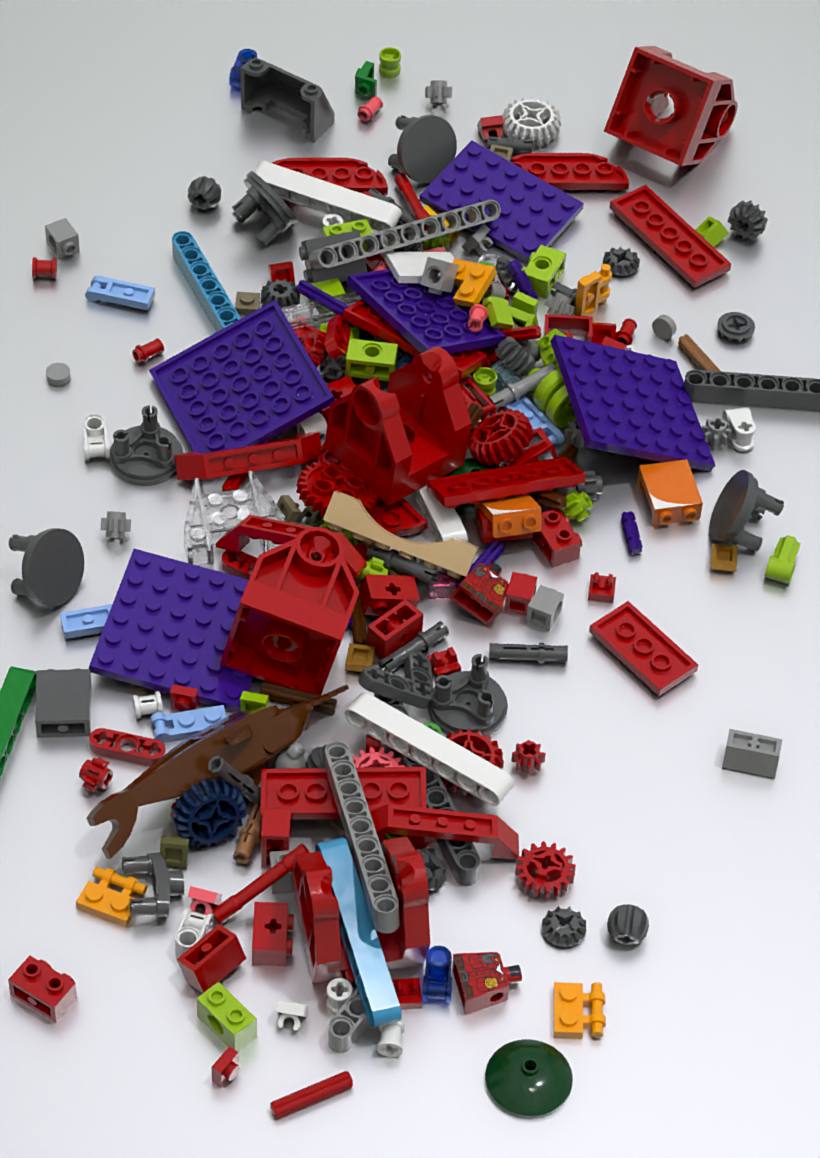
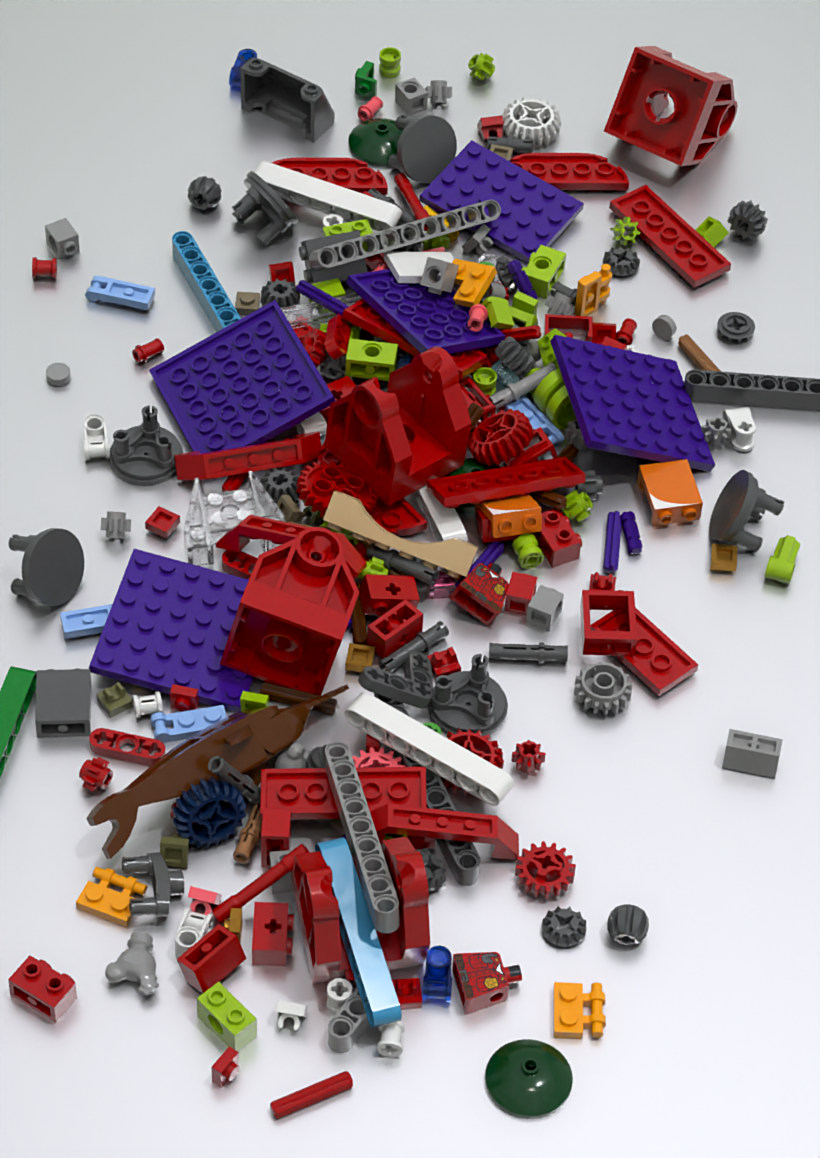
(114, 700): none -> olive tile
(136, 964): none -> light grey animal
(162, 522): none -> red plate
(235, 922): none -> pearl gold plate
(280, 483): none -> dark grey gear
(374, 141): none -> dark green dish
(411, 96): none -> light grey brick
(481, 66): none -> lime gear
(530, 554): none -> lime wheel
(596, 642): none -> red window
(603, 687): none -> light grey gear
(612, 542): none -> dark purple axle
(619, 229): none -> lime gear

